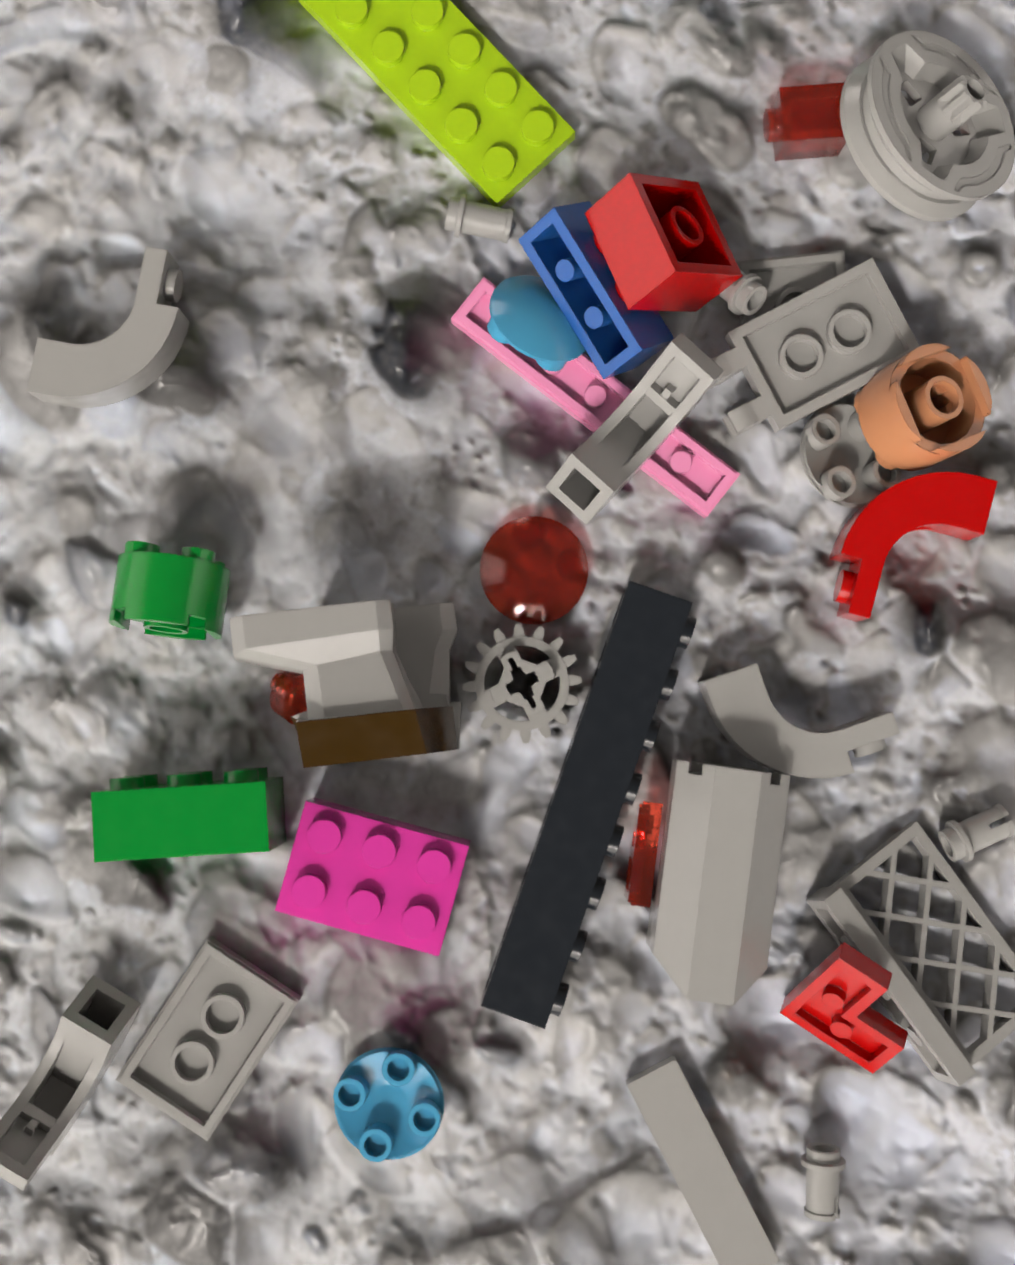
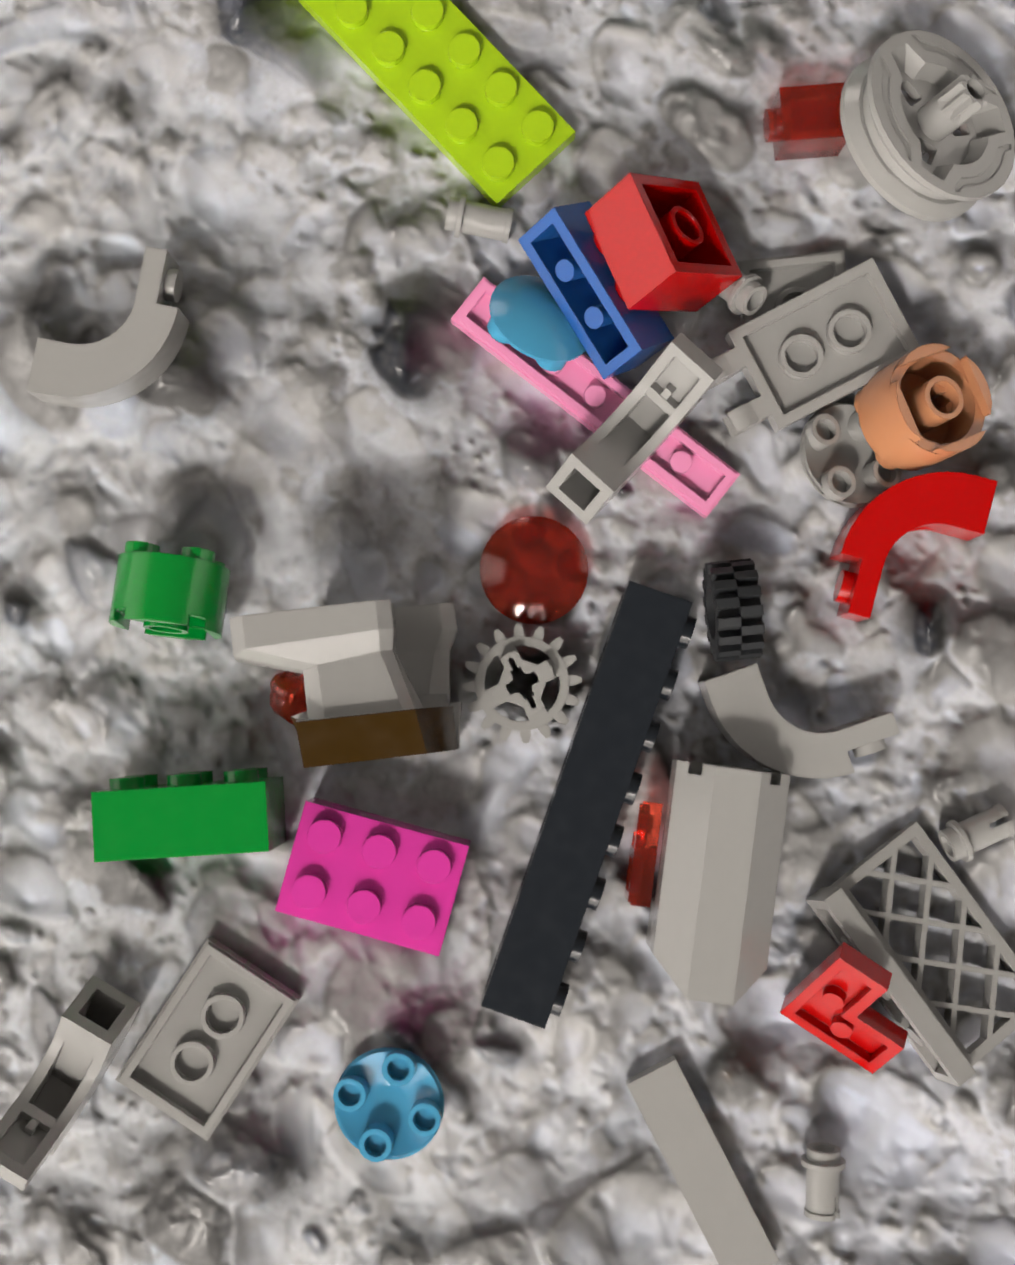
(733, 610): none -> black tyre

